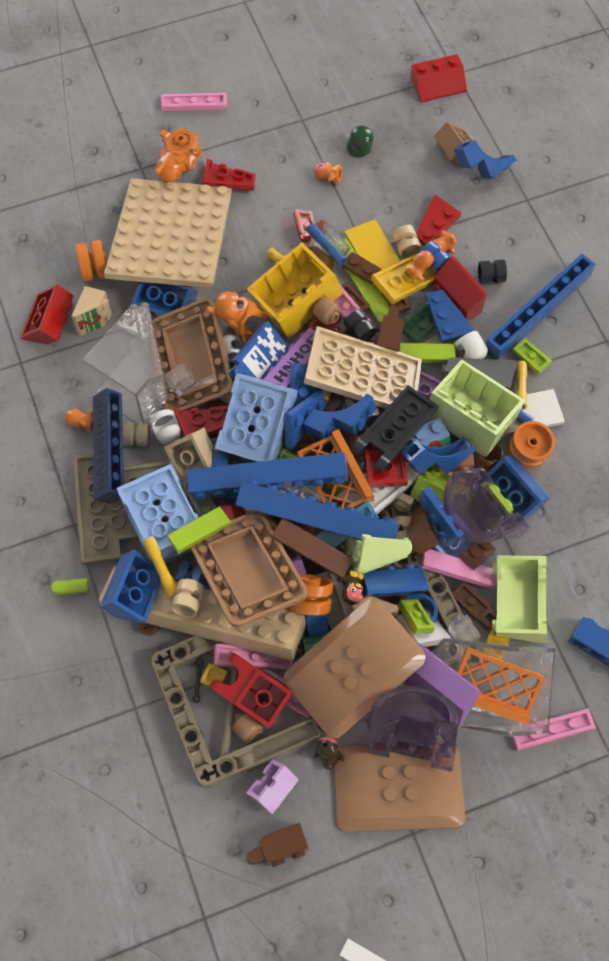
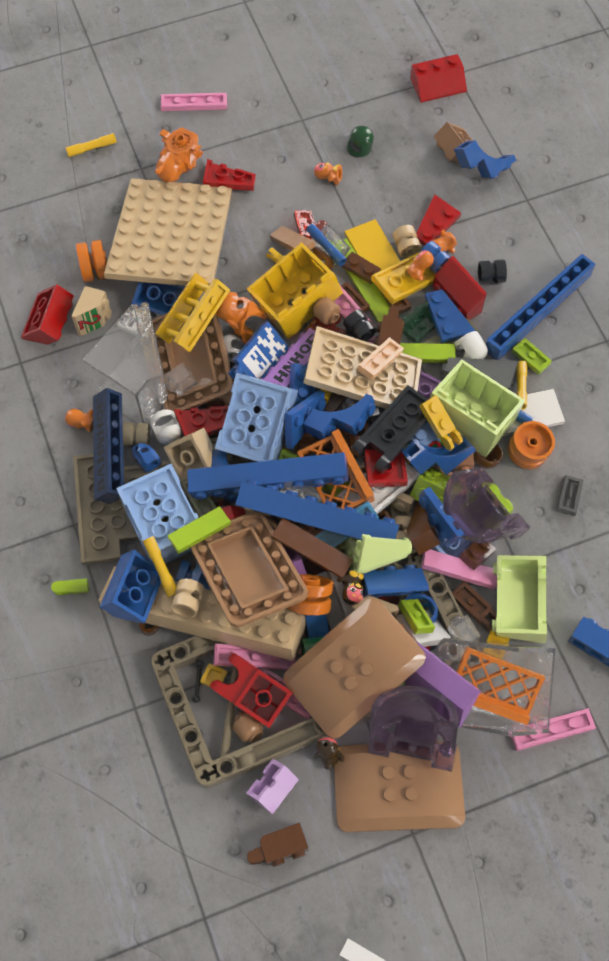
(82, 147): none -> yellow piece
(146, 457): none -> blue rock
(200, 316): none -> yellow fence
(290, 238): none -> medium nougat tile
(380, 359): none -> light nougat plate
(441, 422): none -> yellow hinge
(518, 486): blue slope -> none
(566, 509): none -> dark grey tile

